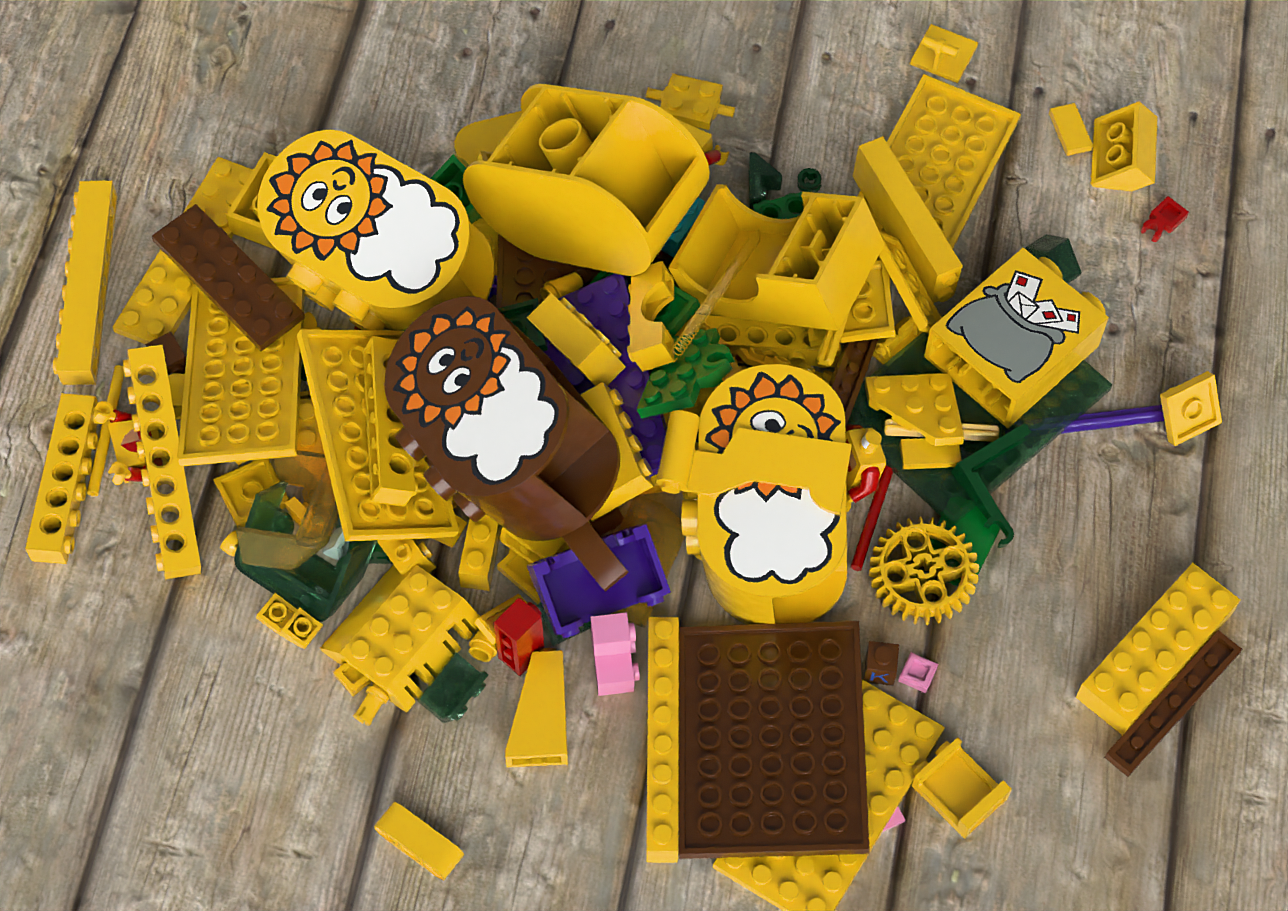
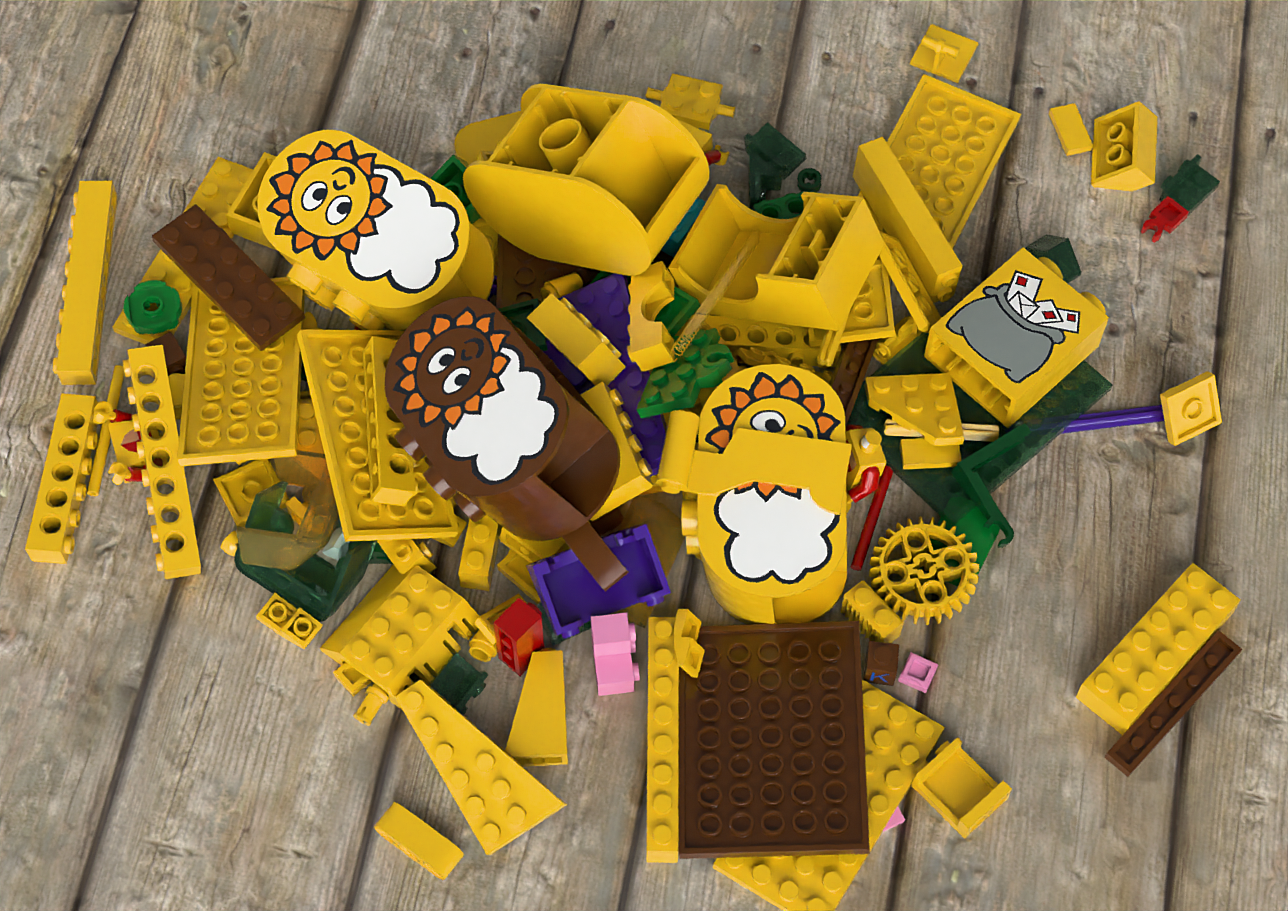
(156, 321): none -> green plate
(484, 779): none -> yellow wing
(687, 650): none -> yellow slope
(775, 150): none -> clear green bracket
(874, 615): none -> yellow brick
(1189, 185): none -> clear green bracket

